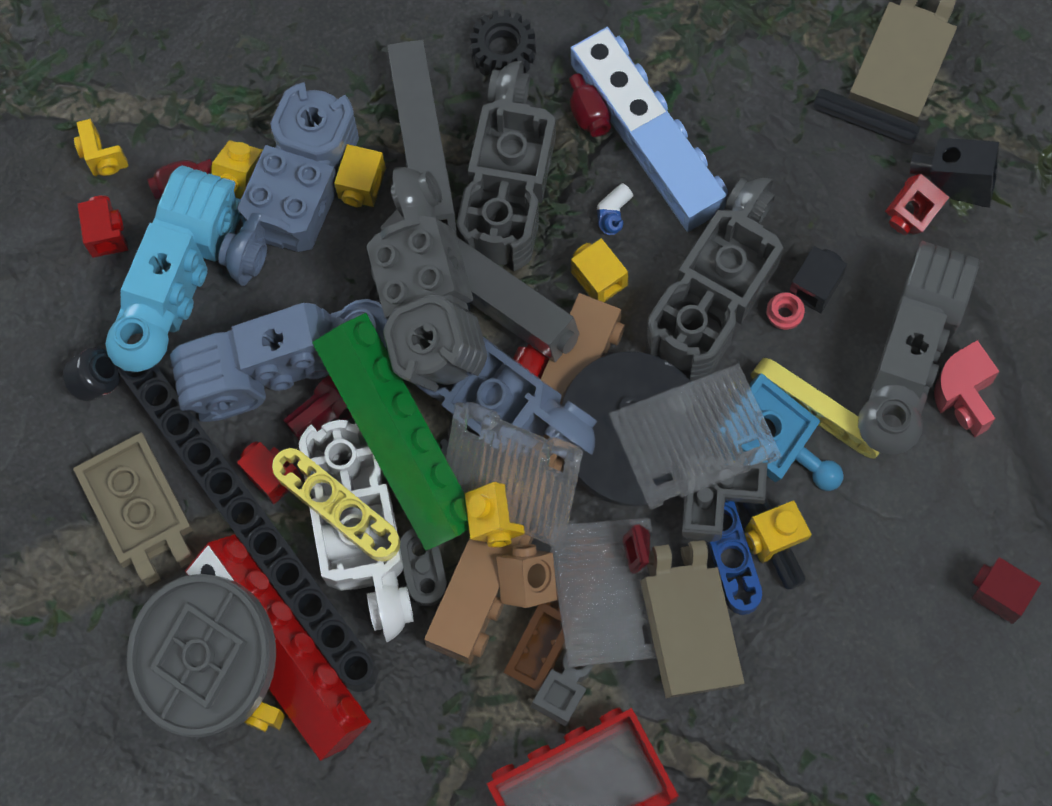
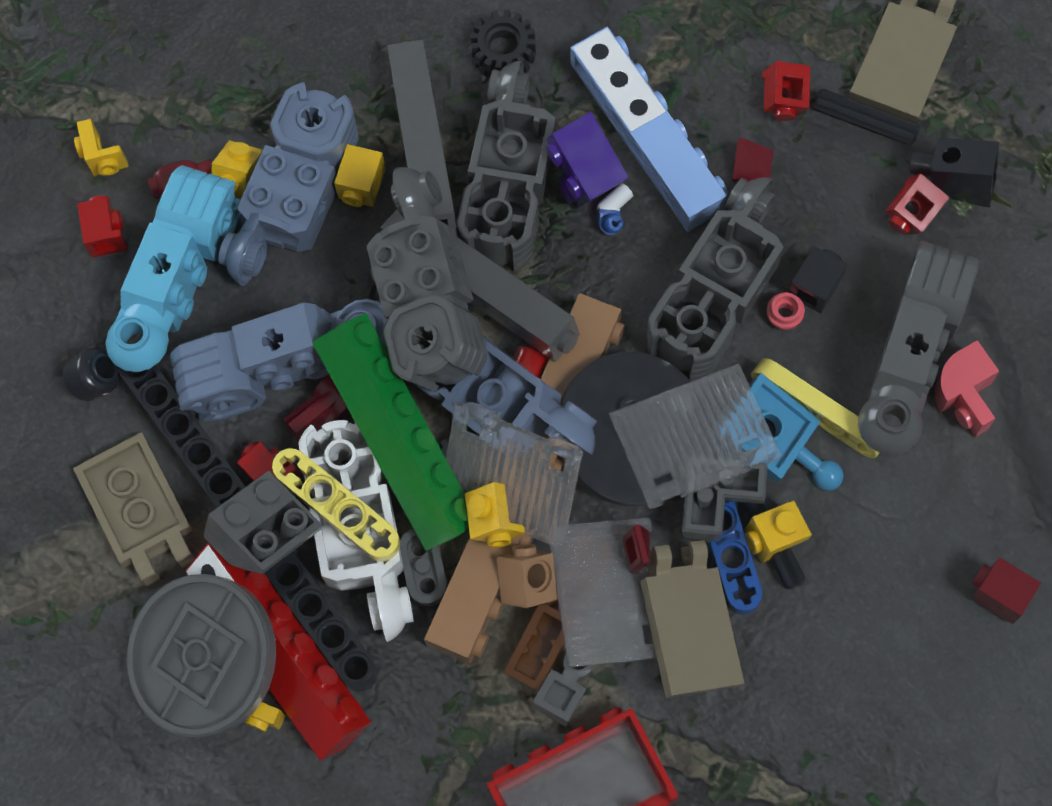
(260, 525): none -> dark grey slope
(586, 159): none -> dark purple brick
(589, 107): dark red plant -> none
(599, 270): yellow brick -> none
(751, 161): none -> dark red slope
(792, 82): none -> red brick

